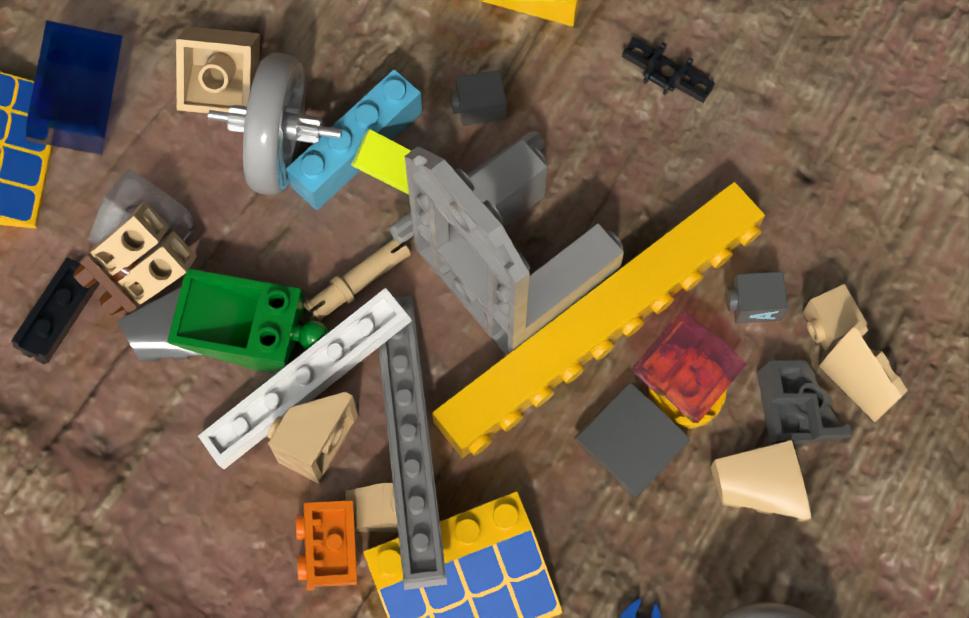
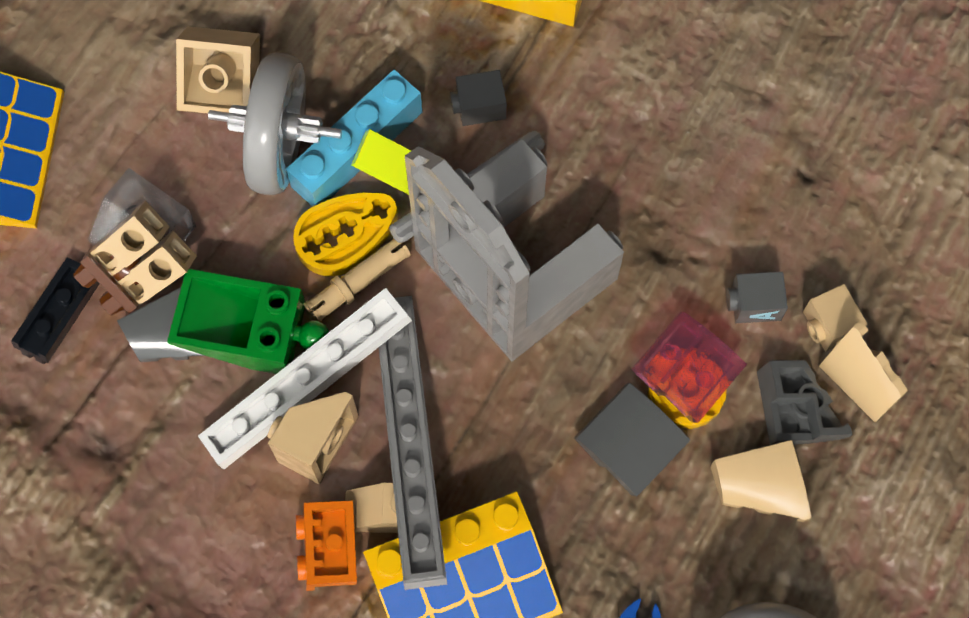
(73, 88): clear blue piece -> none
(350, 251): none -> yellow piece
(597, 320): yellow brick -> none
(654, 74): black piece -> none

